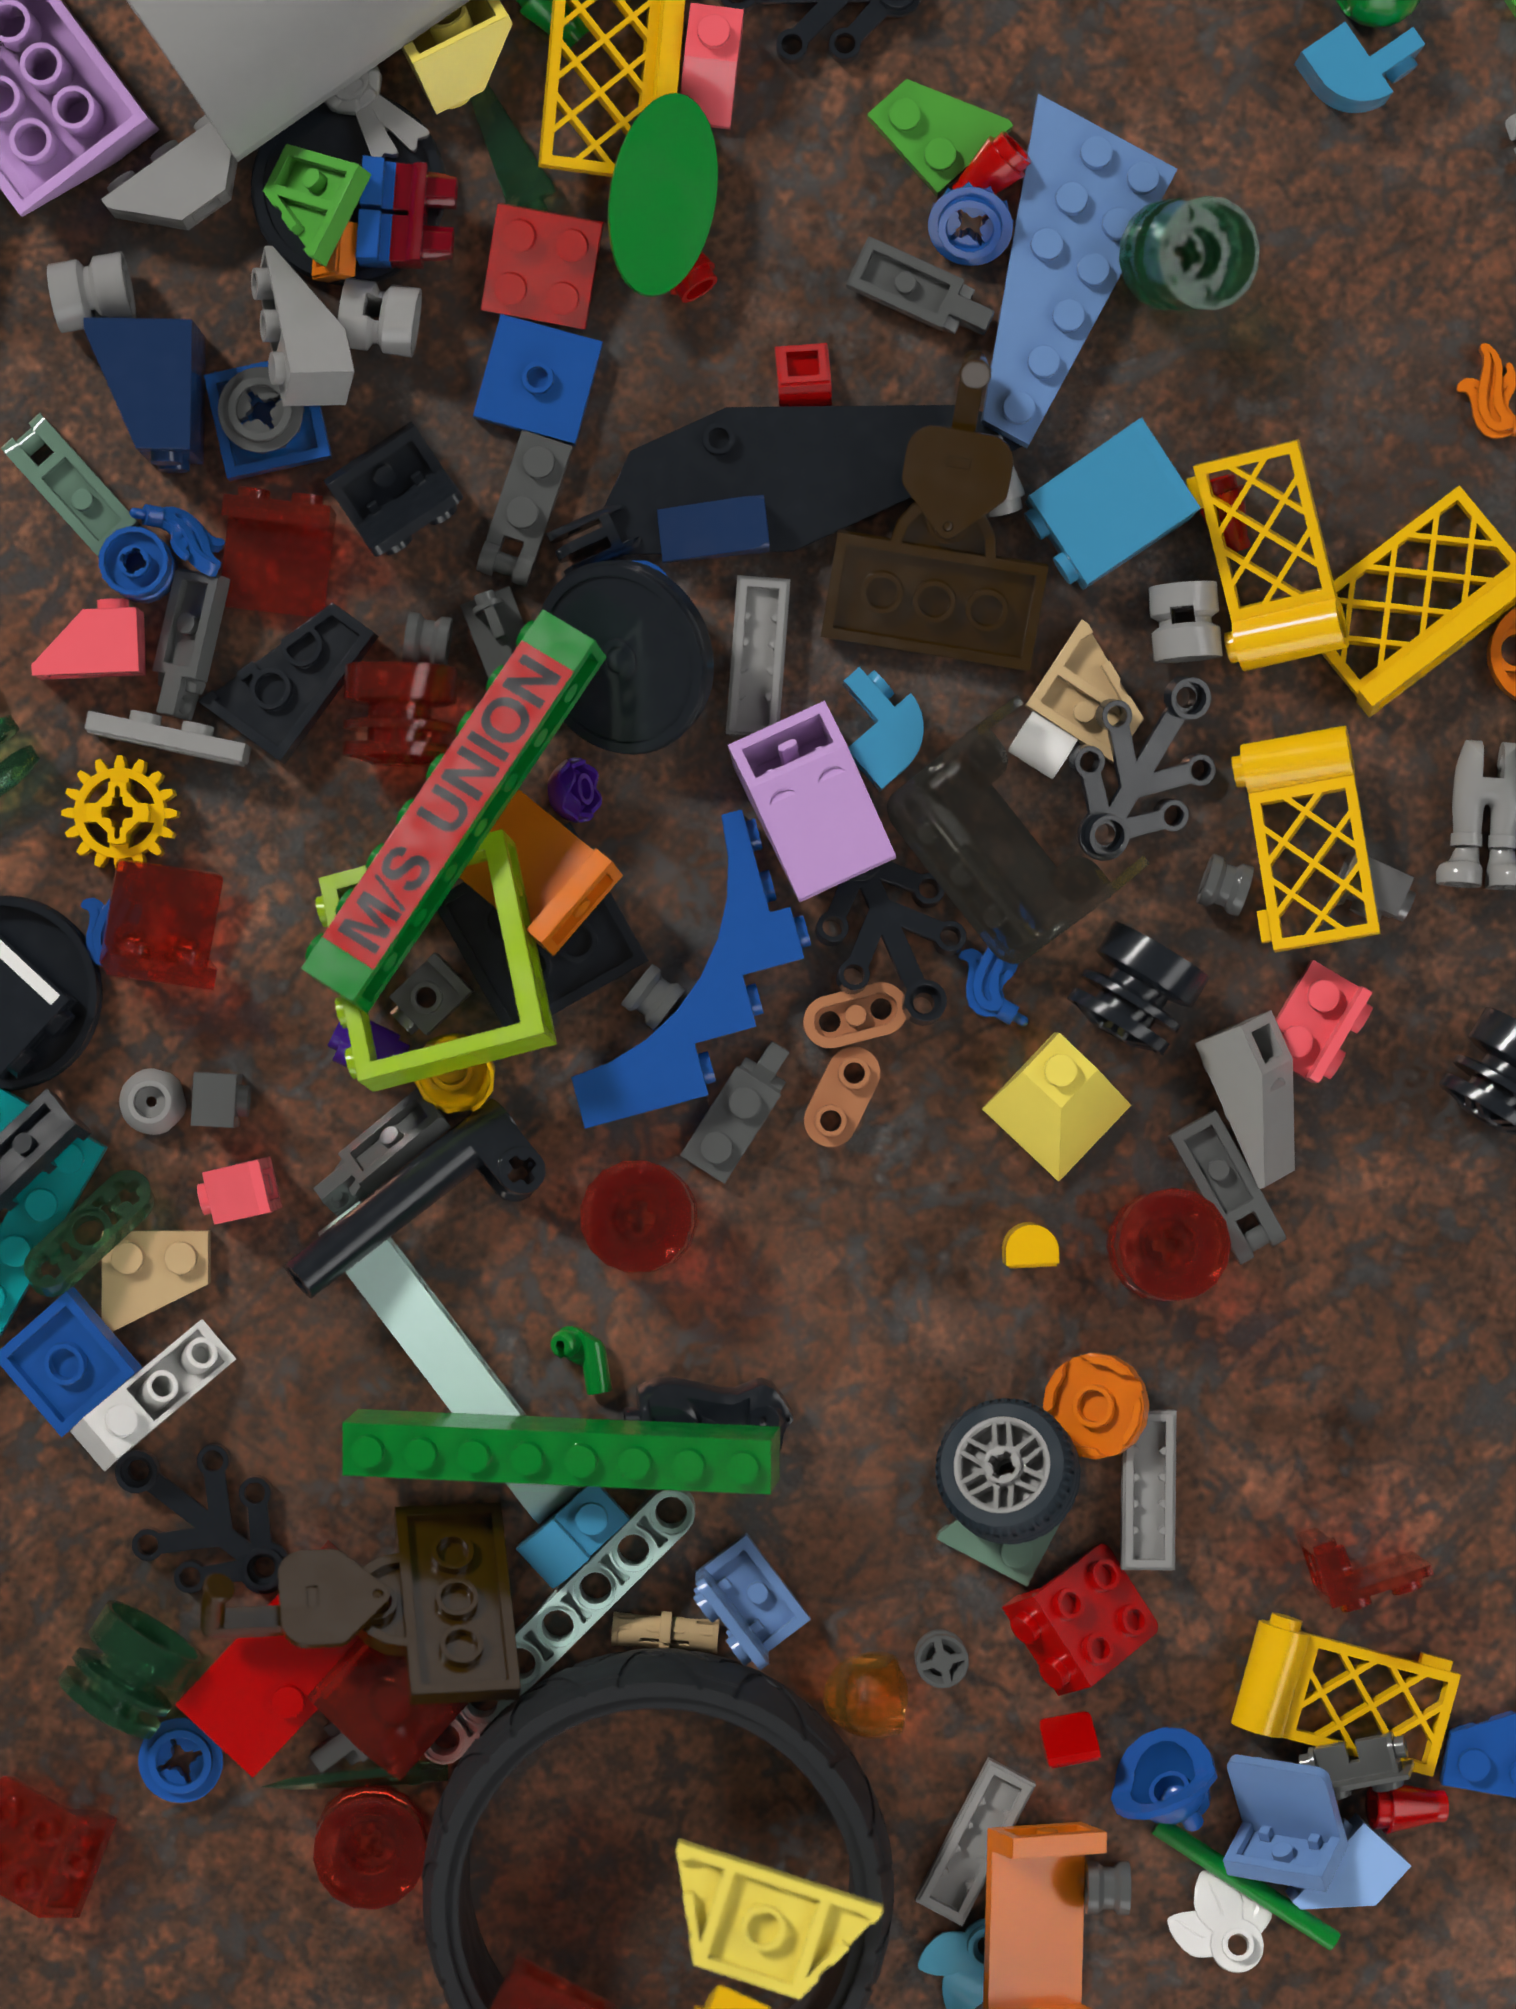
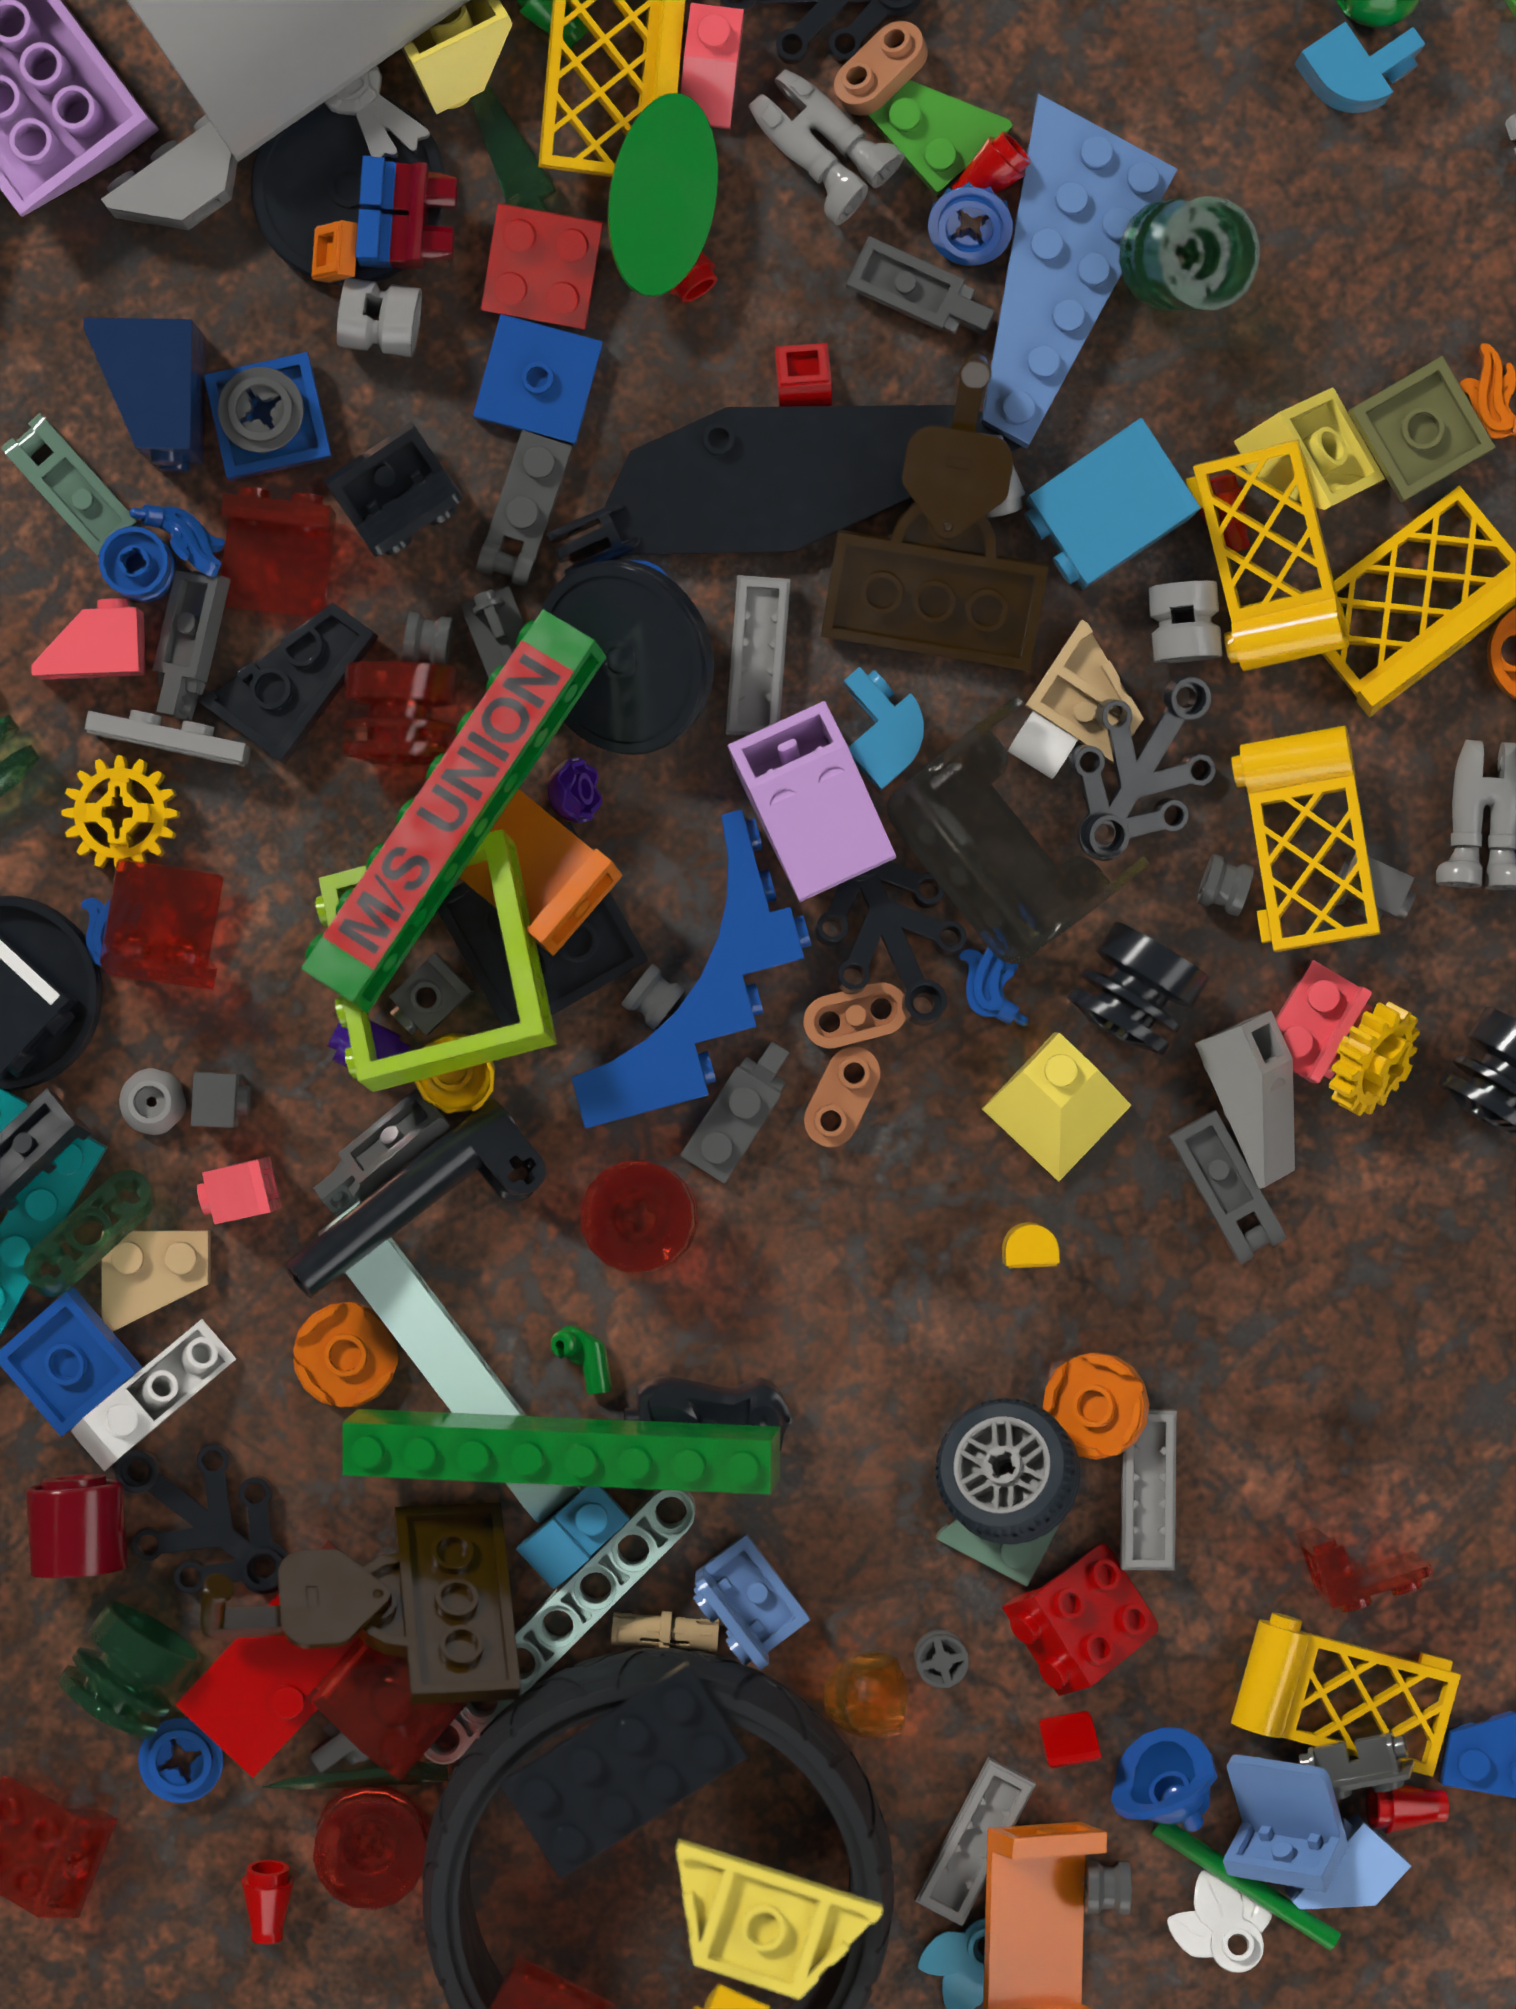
(76, 1526): none -> dark red piece
(90, 291): light grey wheel -> none
(267, 1898): none -> red cone
(306, 340): light grey slope -> none
(315, 197): bright green wing -> none
(345, 1355): none -> orange tile
(623, 1769): none -> black plate
(714, 529): dark blue slope -> none
(819, 113): none -> light grey piece
(882, 66): none -> nougat plate
(1199, 1239): clear red wheel -> none
(1331, 447): none -> light yellow slope
(1374, 1058): none -> yellow gear
(1421, 429): none -> olive plate

